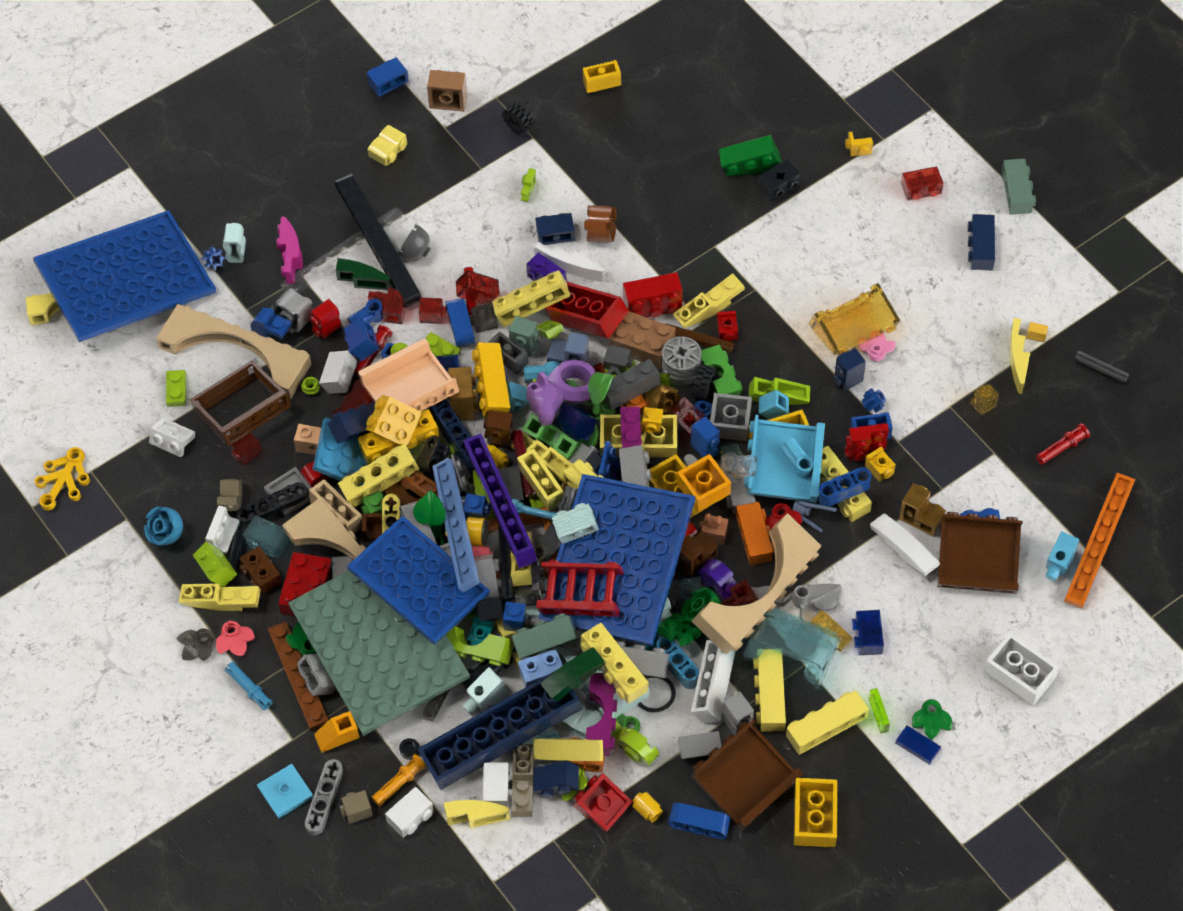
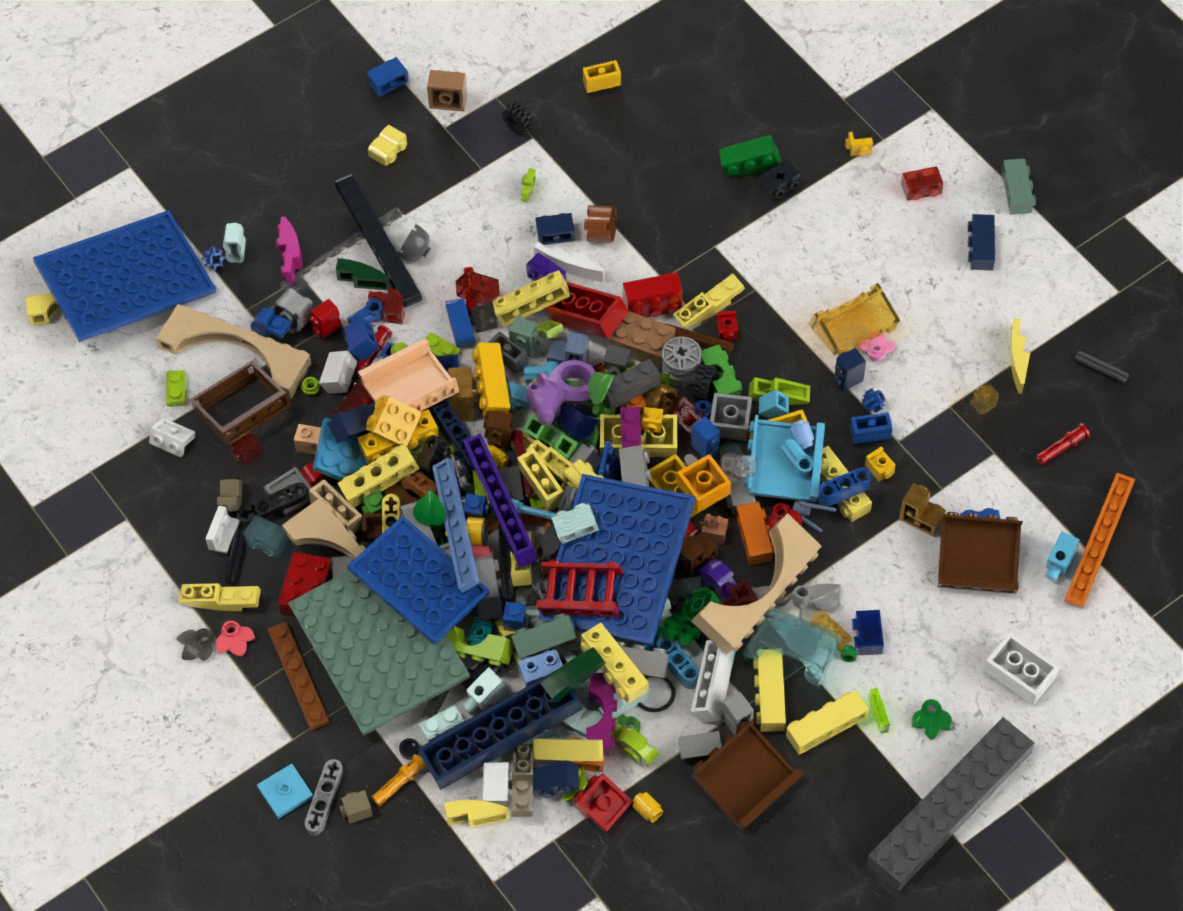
(62, 476): yellow plant -> none
(163, 526): dark azure cylinder -> none
(214, 564): lime brick -> none
(253, 691): dark azure pin -> none
(260, 570): reddish brown brick -> none
(299, 640): green plate -> none
(315, 675): light grey brick -> none
(337, 732): light orange slope -> none
(409, 812): white brick -> none
(431, 310): clear red brick -> none
(440, 724): none -> light aqua brick
(699, 820): blue beam -> none
(802, 433): none -> light blue brick
(815, 812): yellow brick -> none
(848, 653): none -> green hinge
(865, 439): red plate -> none
(905, 544): white slope -> none
(918, 744): clear blue tile -> none
(950, 804): none -> dark grey brick
(1037, 332): yellow slope -> none

